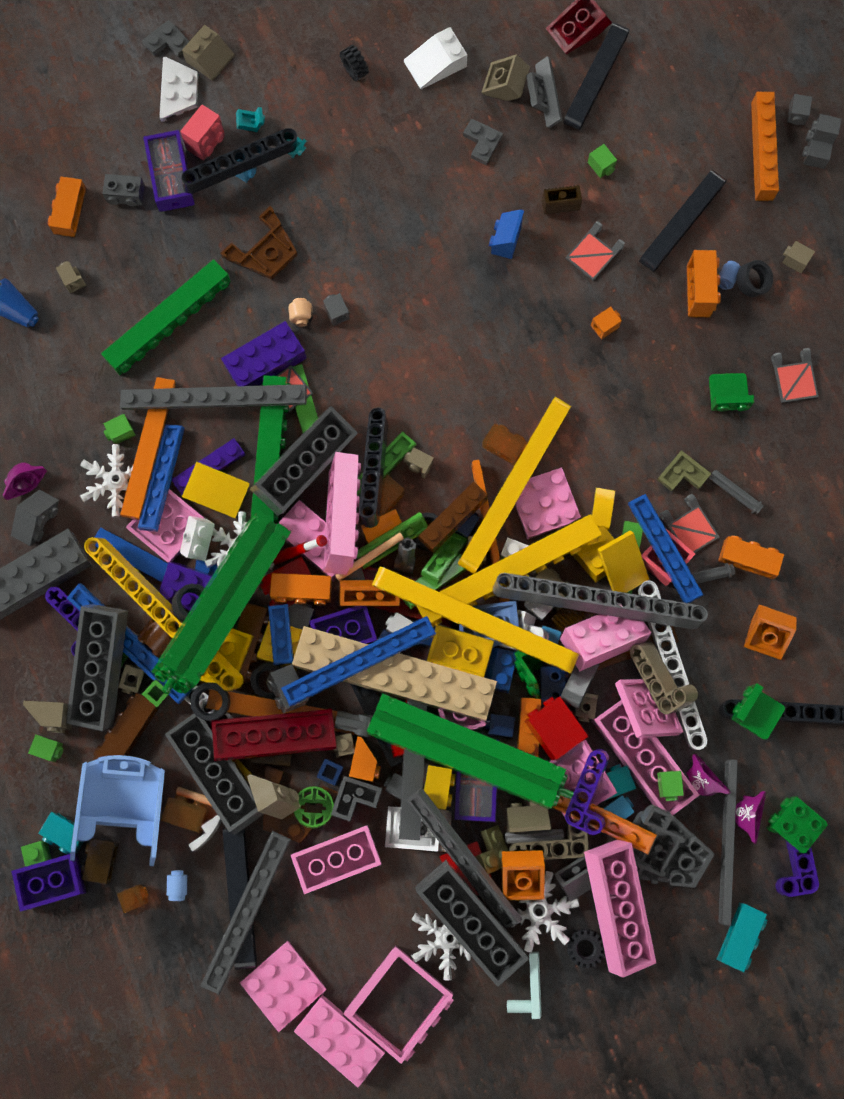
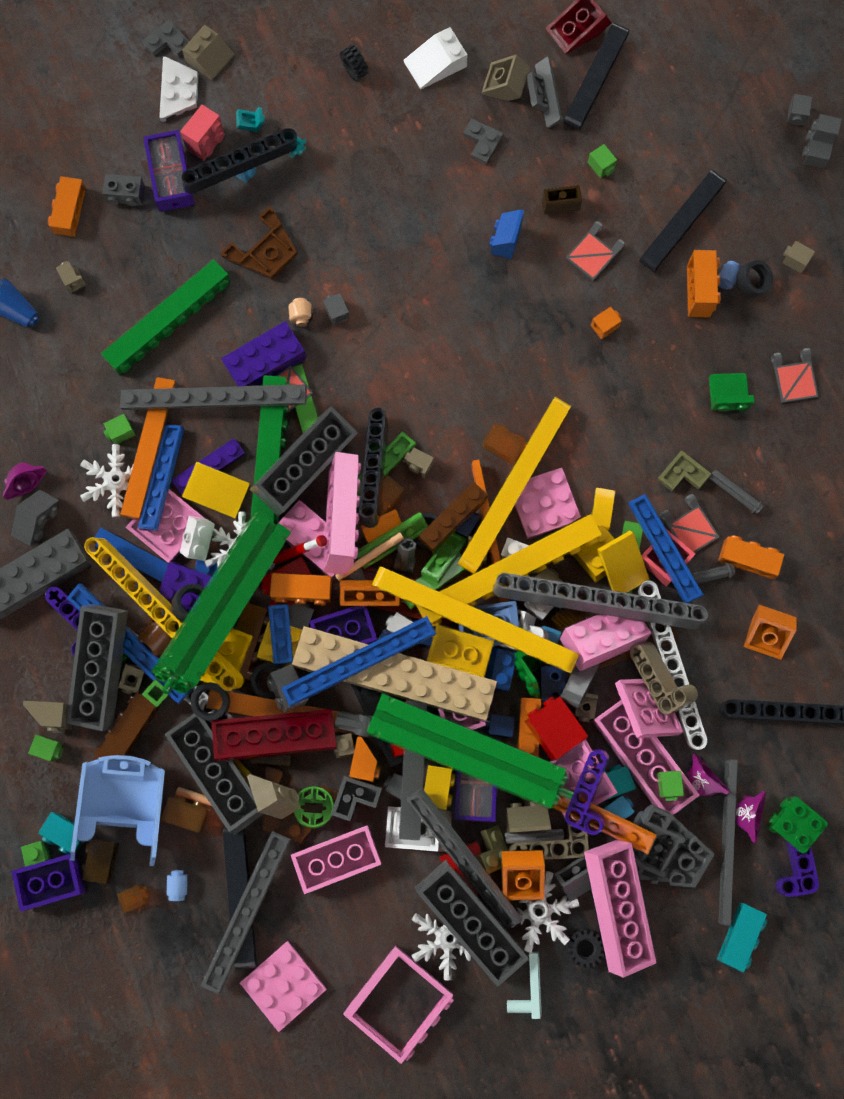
(209, 828): white slope -> none
(330, 772): dark blue brick -> none
(339, 1041): bright pink brick -> none
(758, 712): green bracket -> none
(764, 146): orange brick -> none

